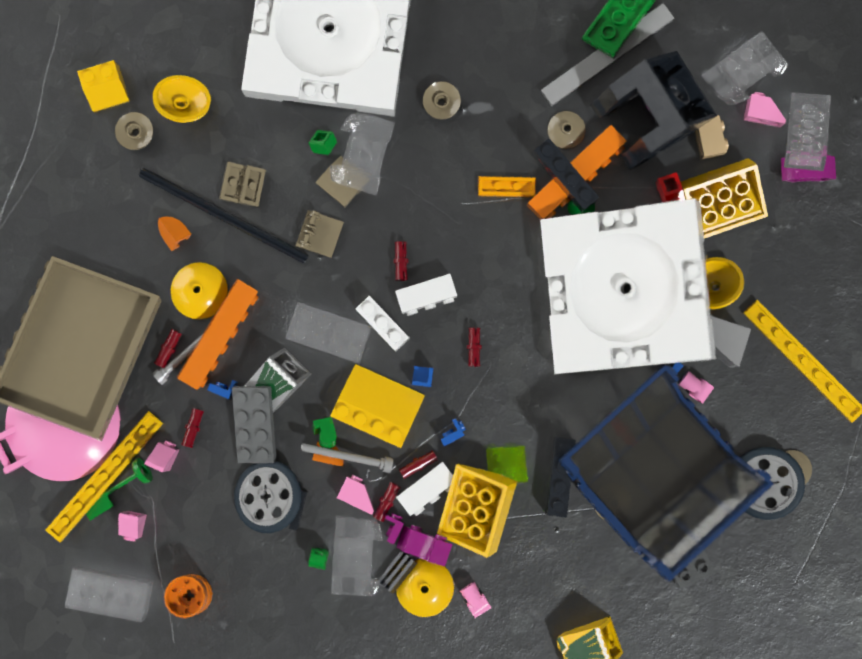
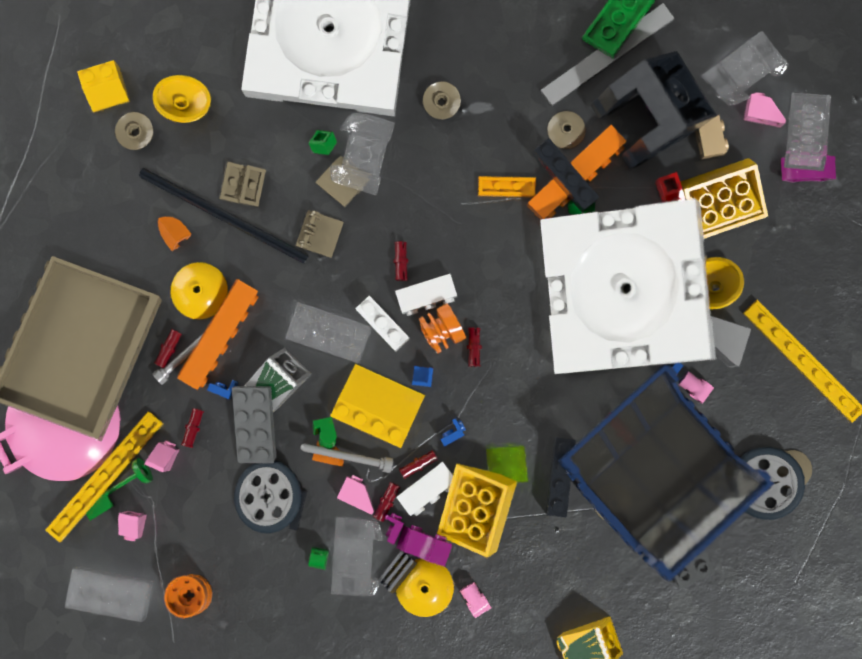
(442, 328): none -> orange wheel

